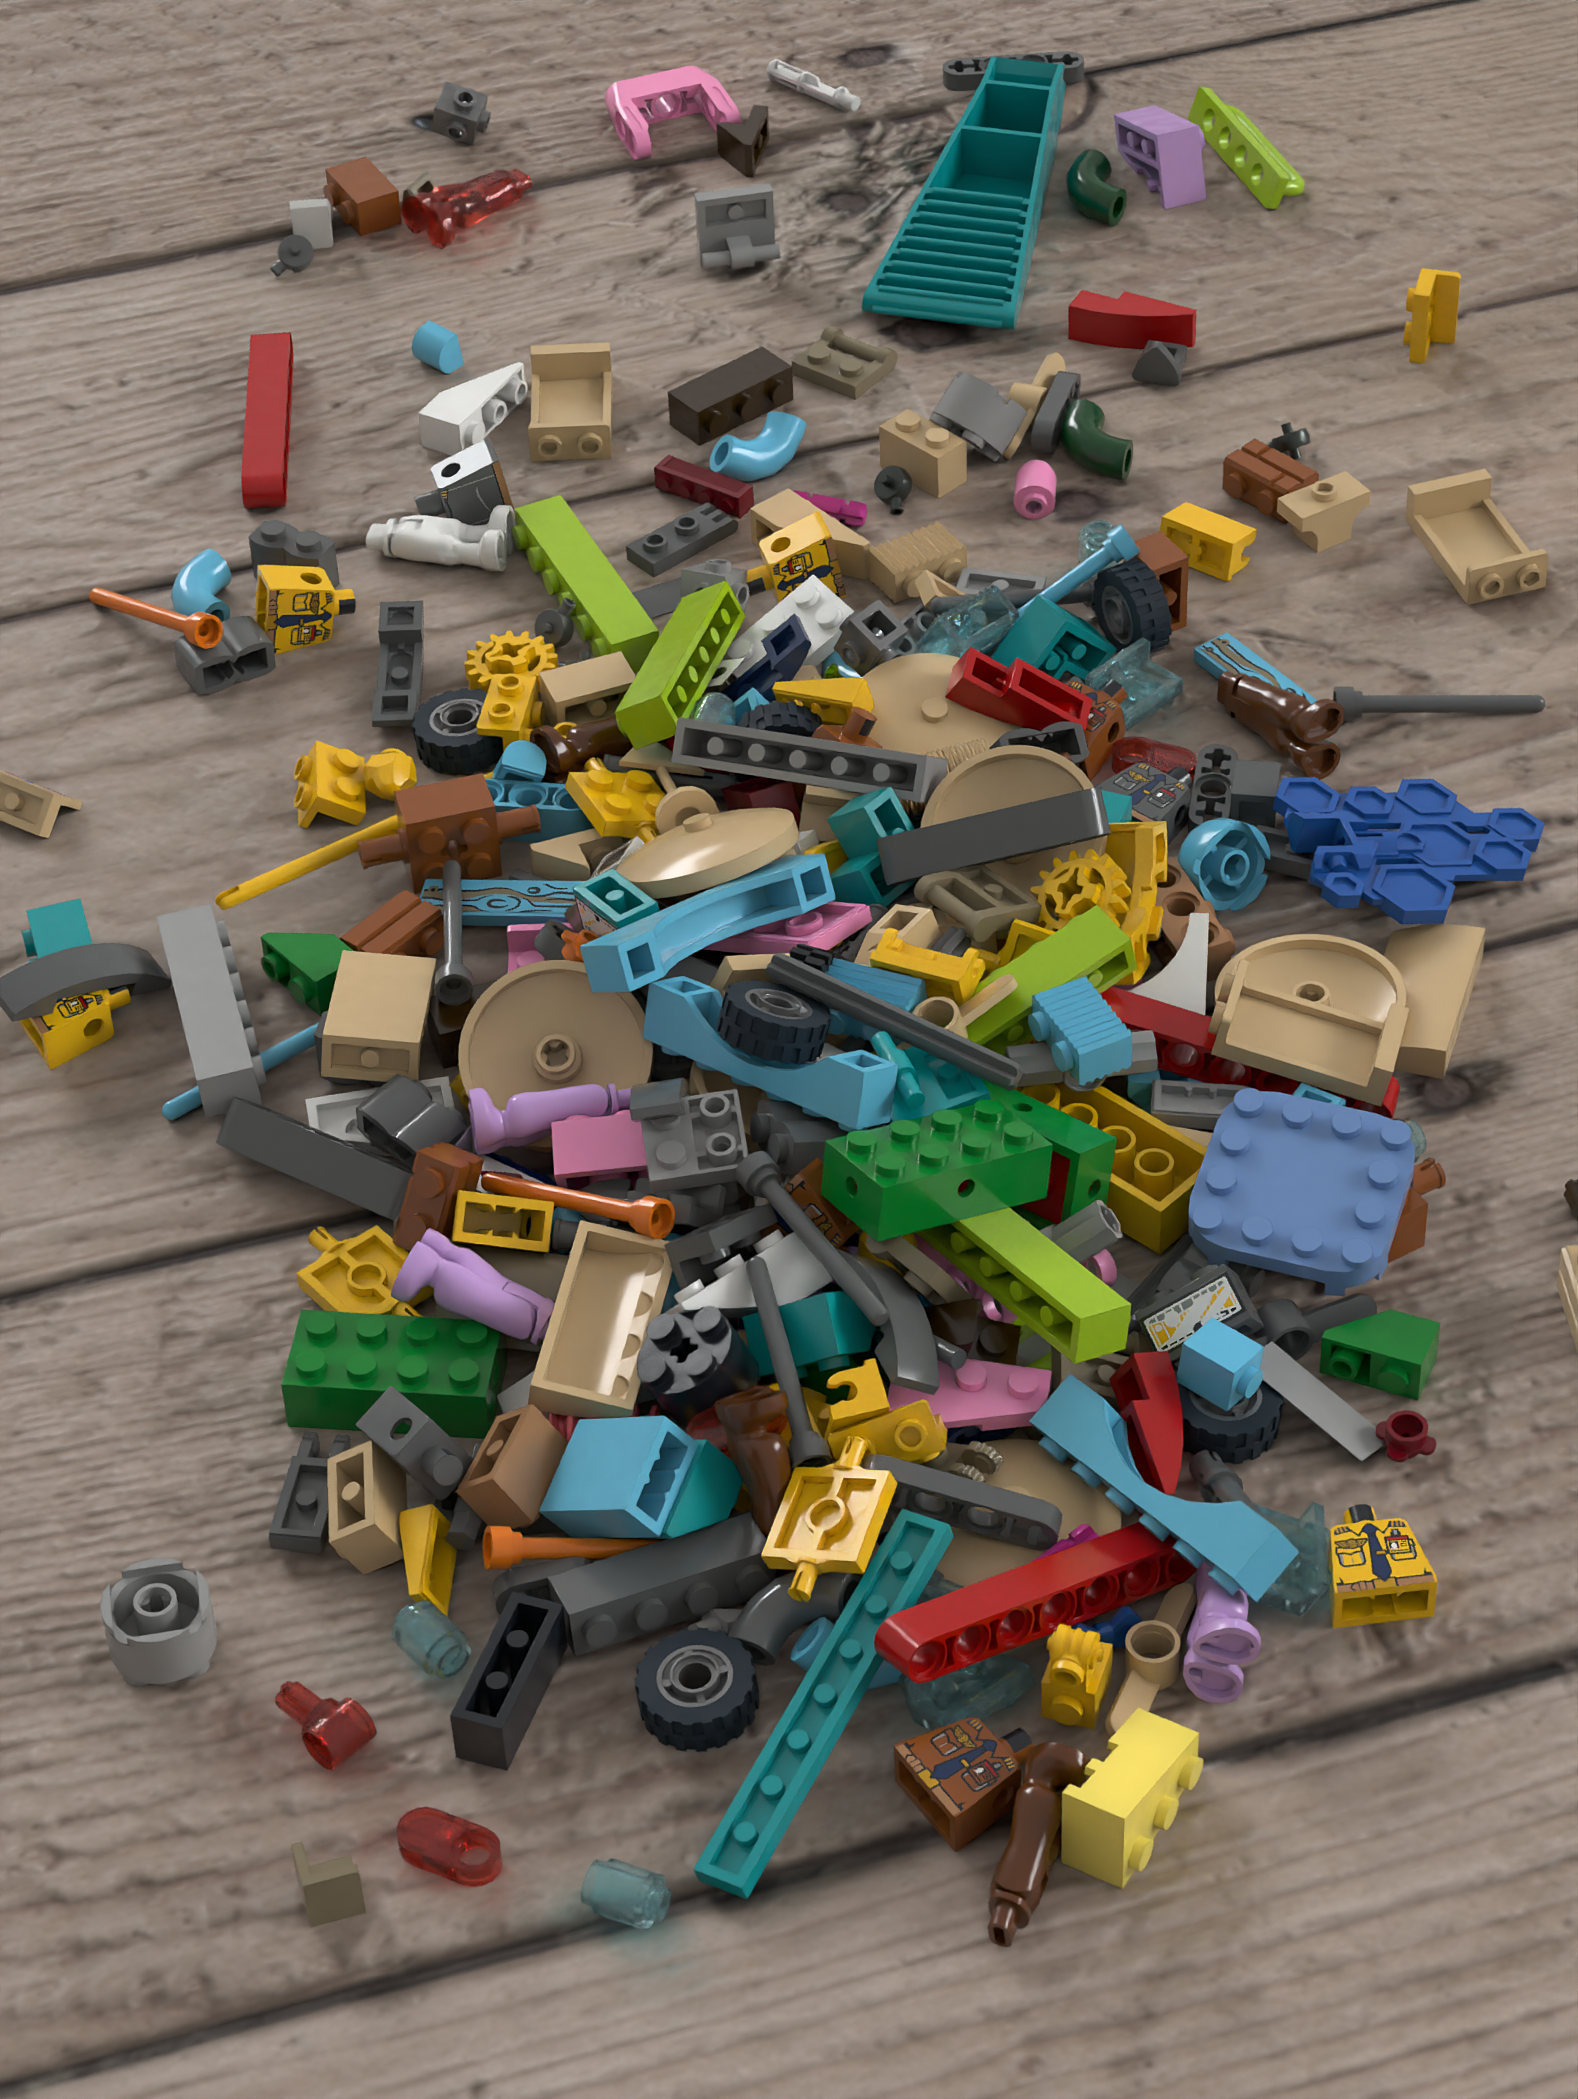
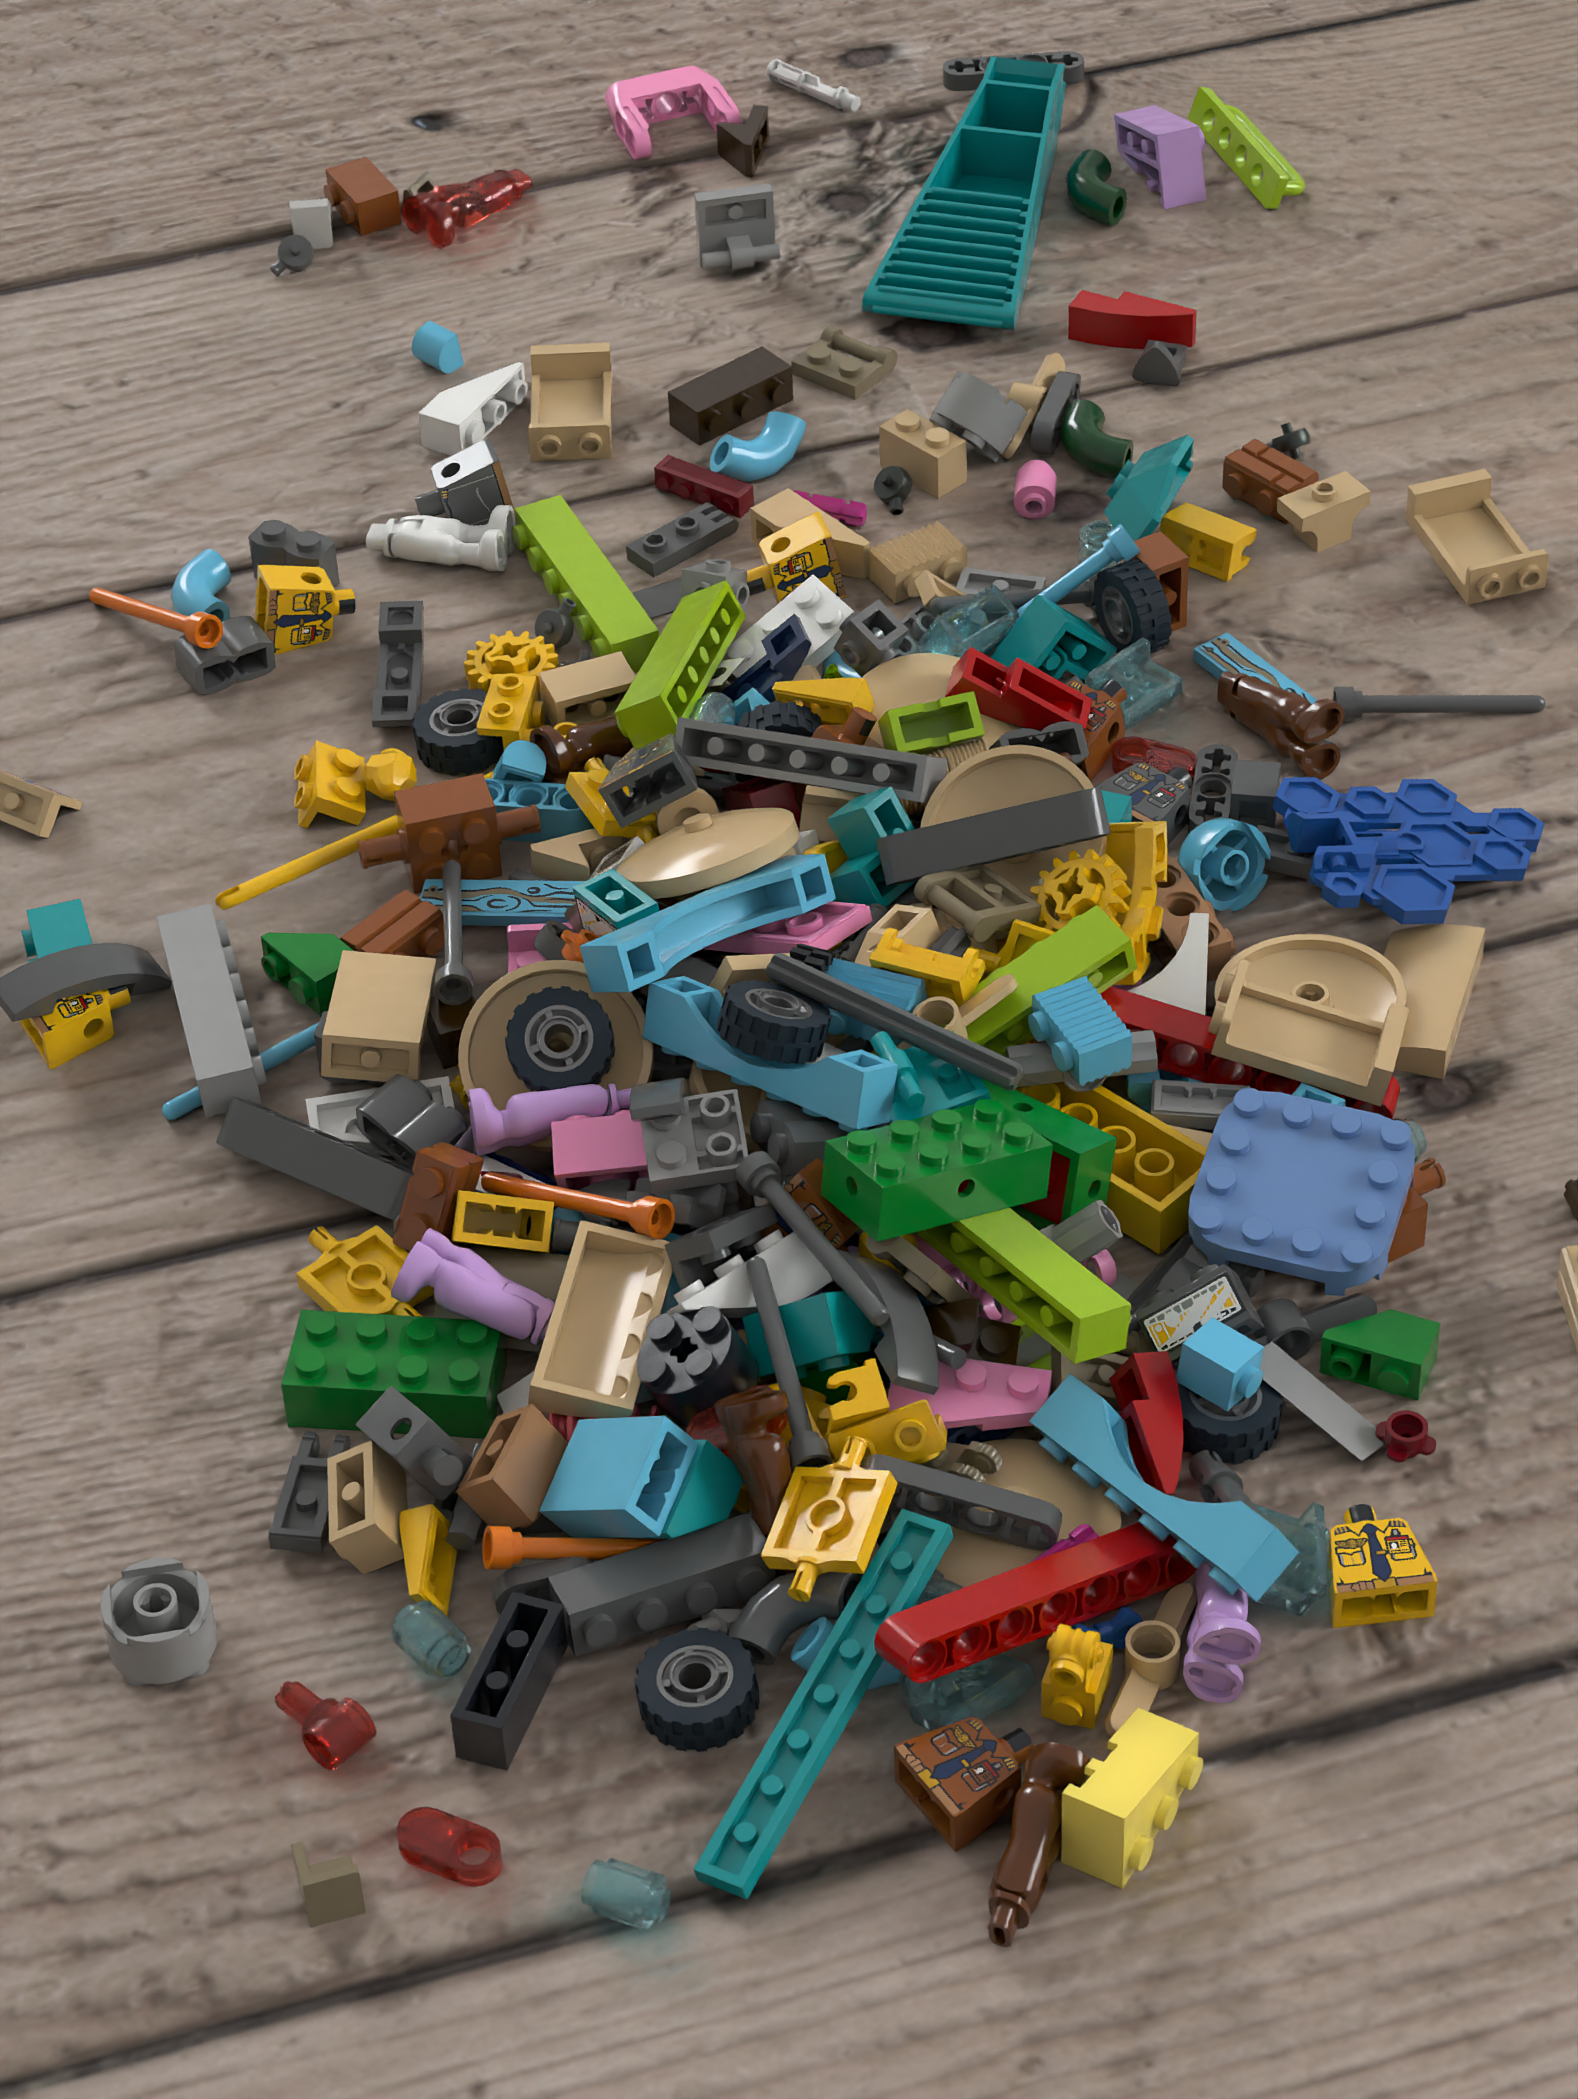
(267, 421): red beam -> none
(460, 113): flat silver brick -> none
(553, 1013): none -> black wheel
(654, 779): none -> dark grey torso
(932, 724): none -> lime brick
(1148, 487): none -> teal wedge
(1433, 310): yellow bracket -> none

